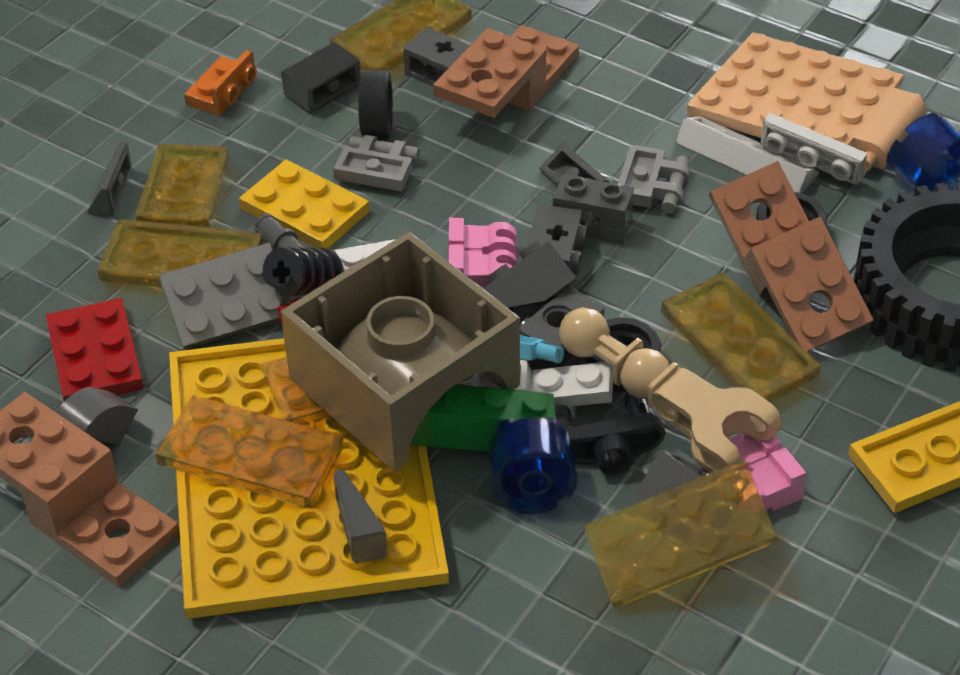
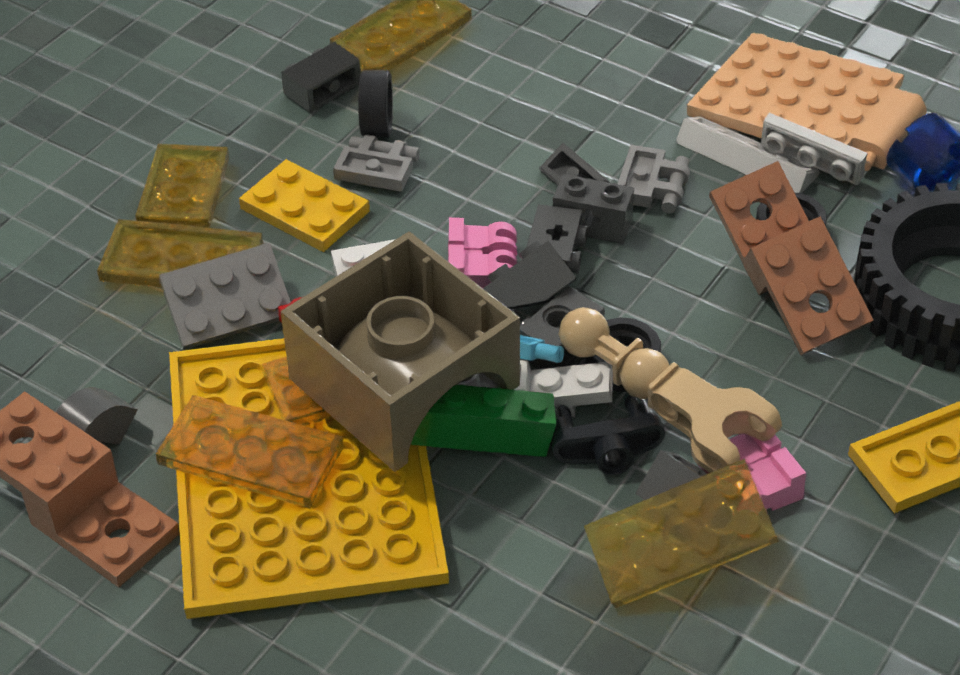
(94, 349): red plate -> none
(112, 183): dark grey slope -> none
(222, 84): orange bracket -> none
(275, 233): dark grey pin -> none
(300, 269): black piece -> none
(361, 526): dark grey slope -> none
(431, 55): dark grey brick -> none
(506, 70): nougat bracket -> none
(532, 464): clear blue brick -> none
(740, 338): clear yellow plate -> none

